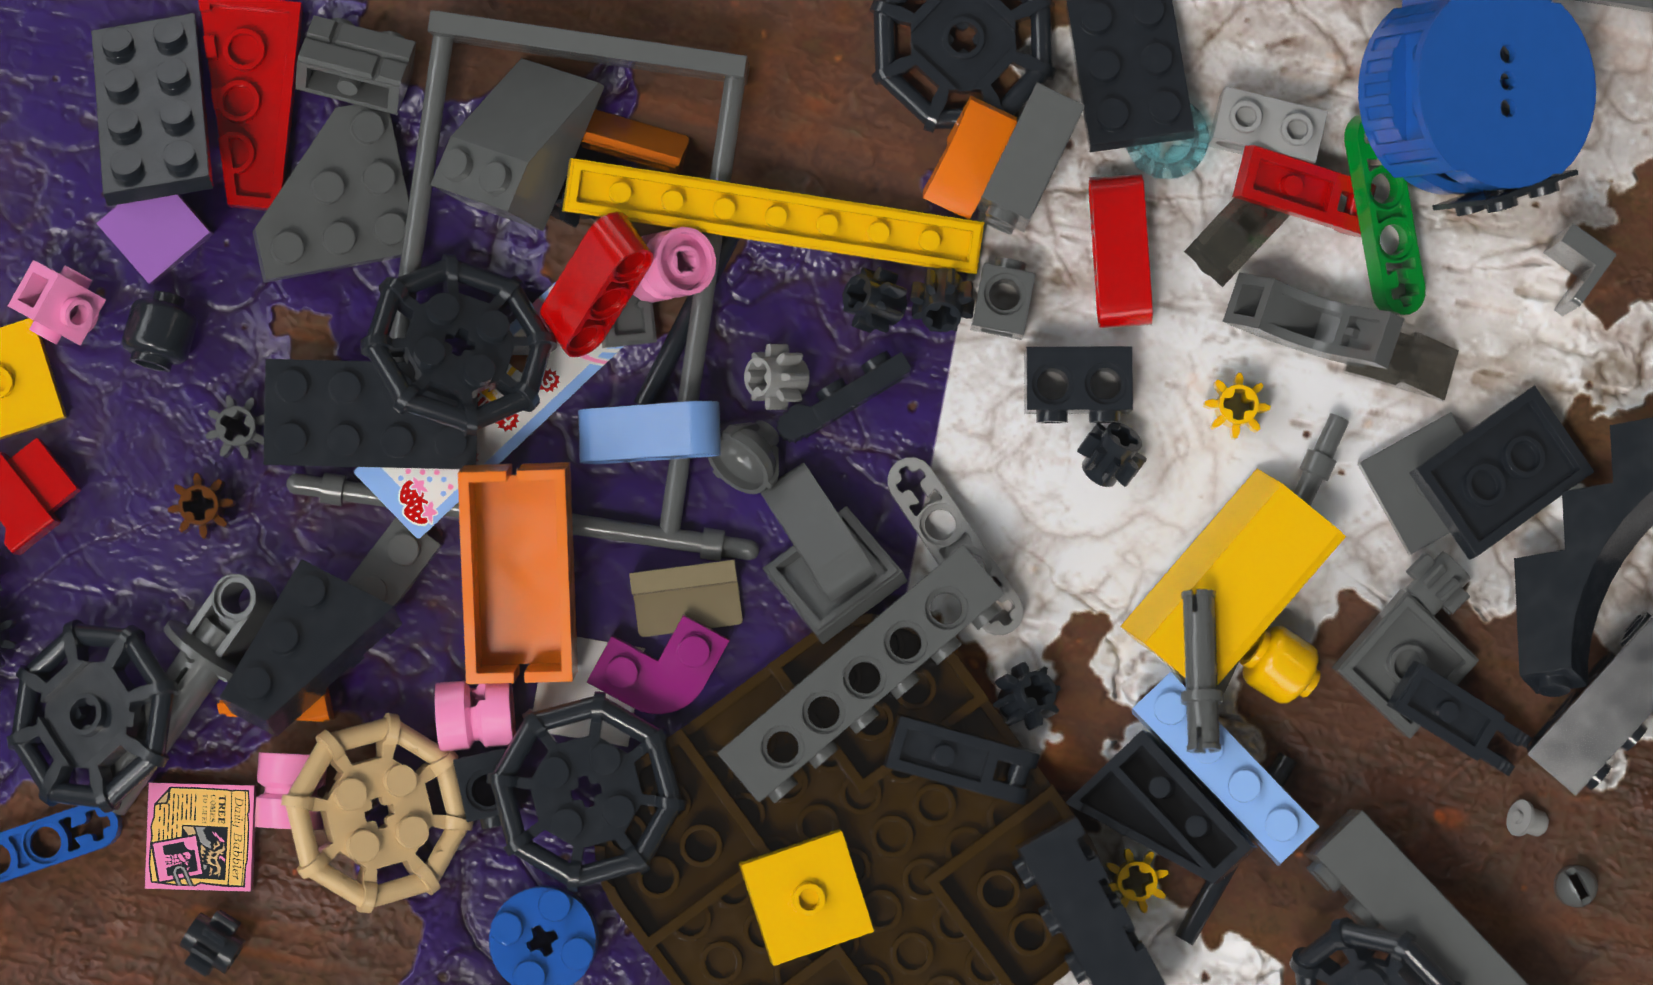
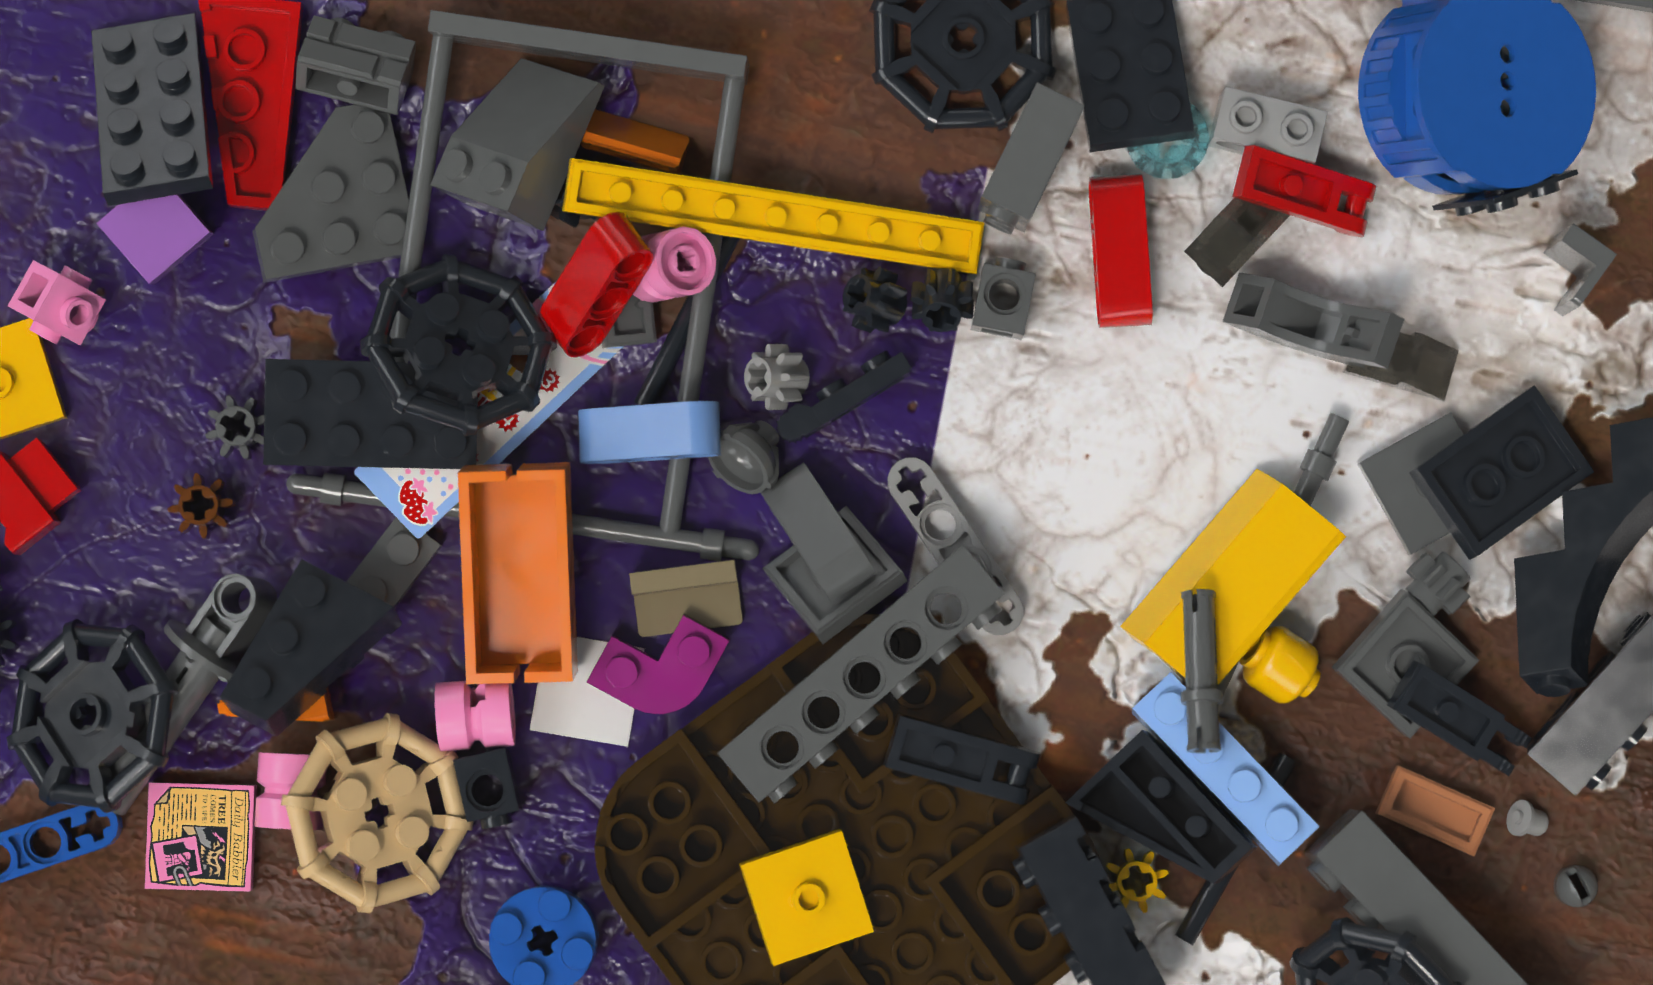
(159, 331): black head -> none
(212, 943): black gear -> none
(569, 817): black plate -> none
(969, 157): orange slope -> none
(1040, 693): black gear -> none
(1077, 368): black brick -> none
(1111, 454): black gear -> none
(1247, 396): yellow gear -> none
(1374, 218): green beam -> none
(1435, 810): none -> nougat tile

